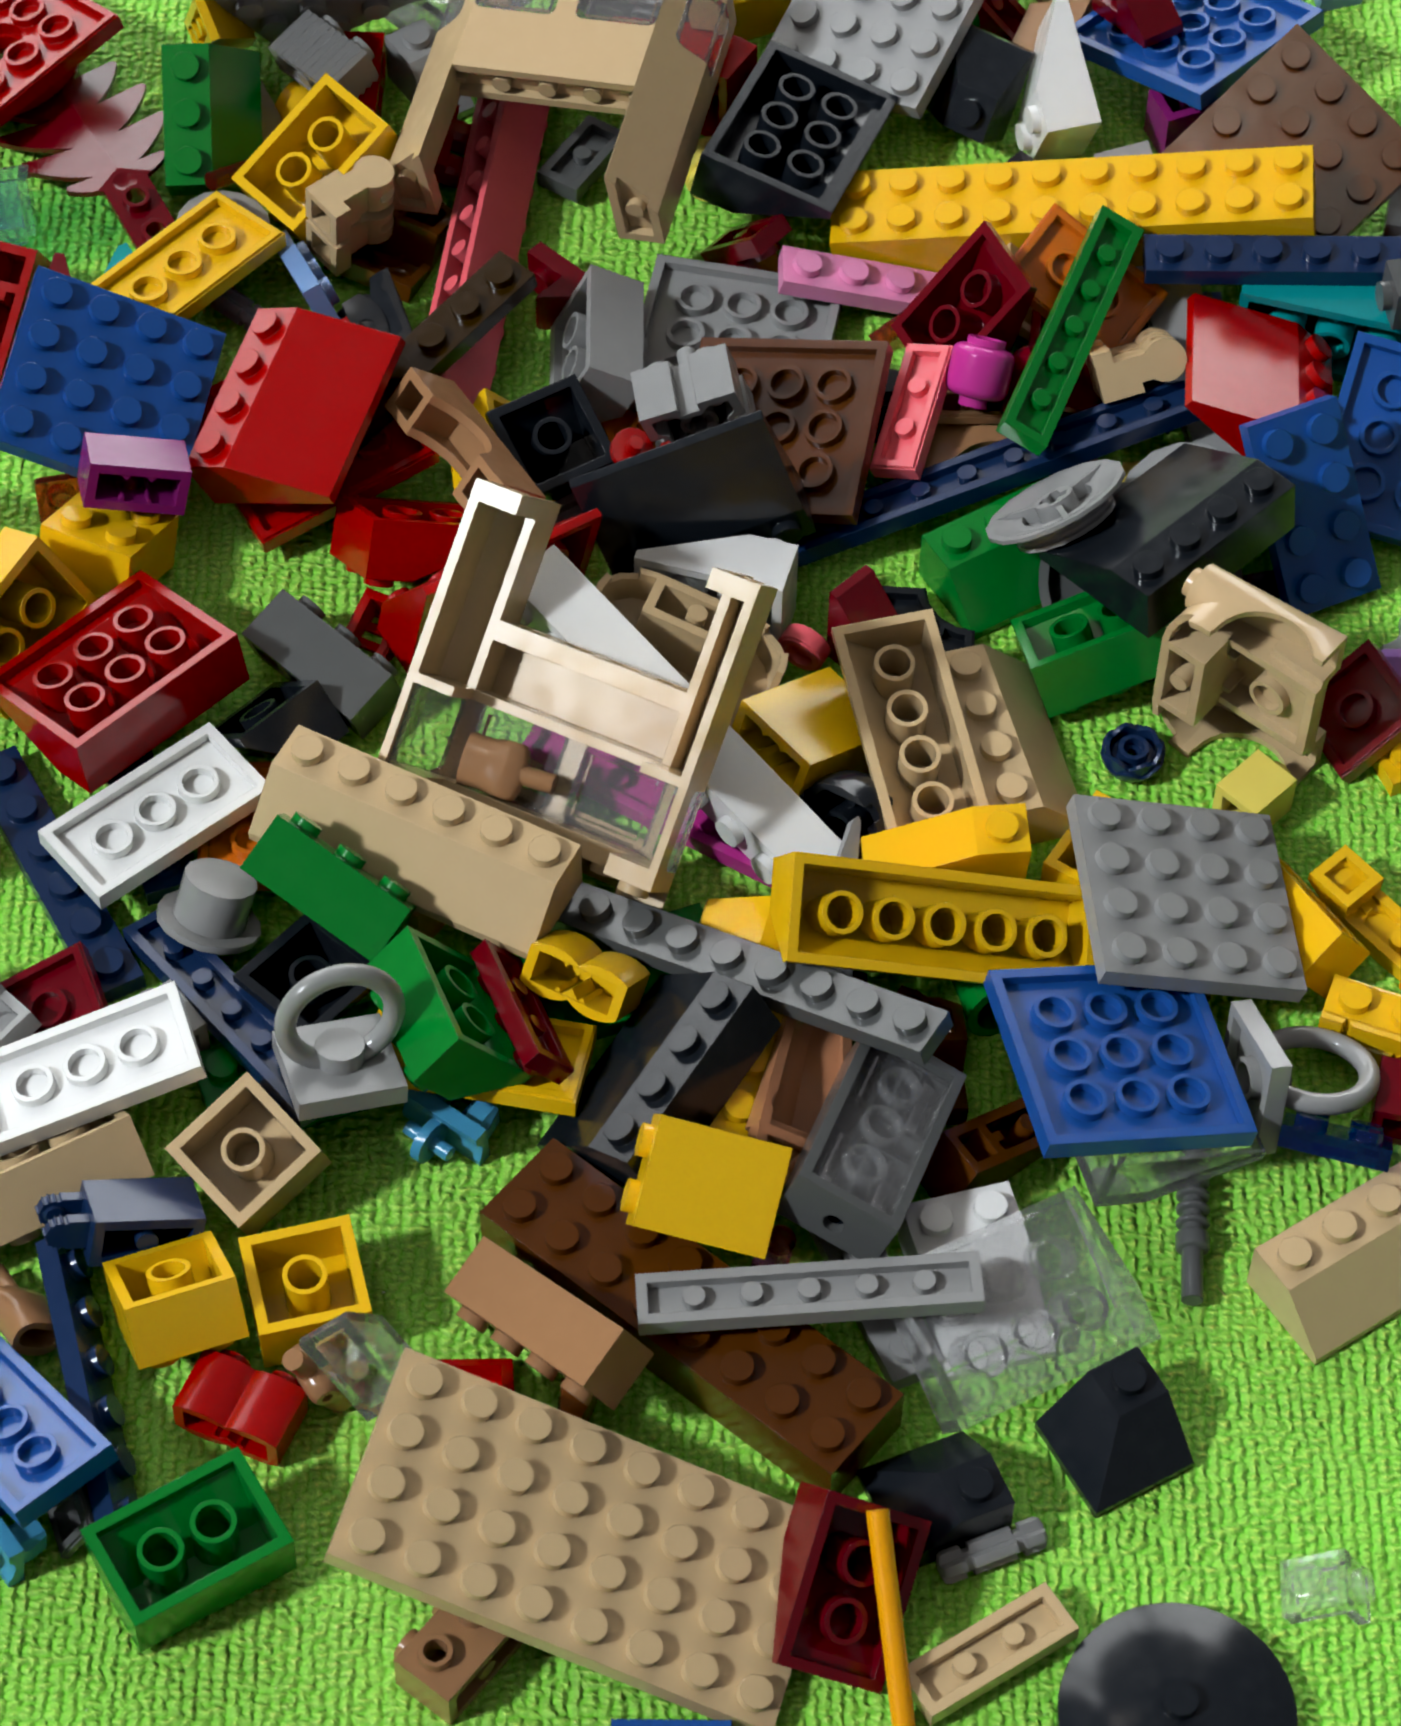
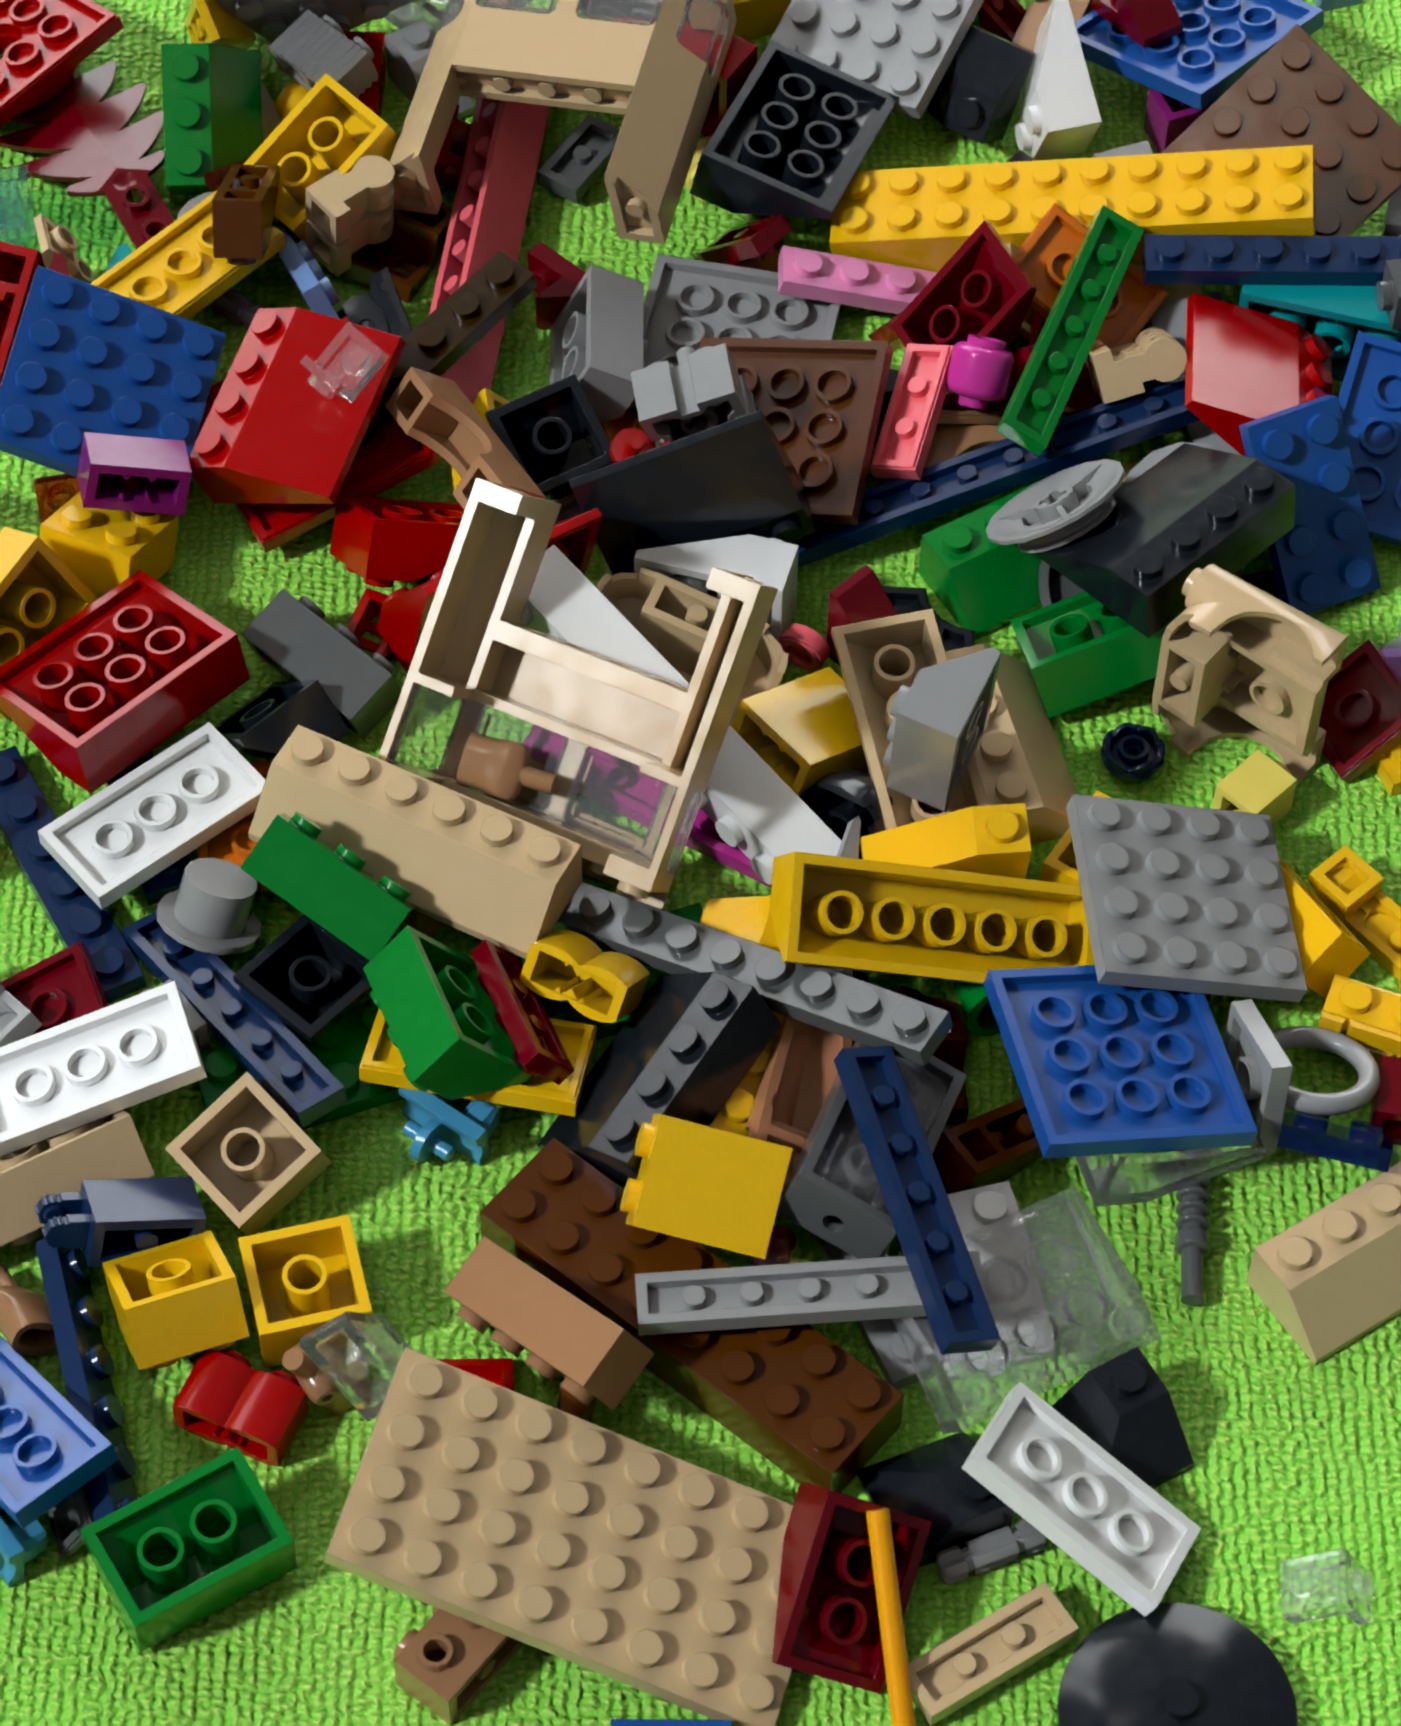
(61, 240): none -> tan slope
(244, 213): none -> reddish brown slope
(343, 1061): light grey tile -> none
(345, 364): none -> clear bracket
(917, 1200): none -> dark blue plate
(940, 726): none -> light grey slope
(1082, 1499): none -> white plate

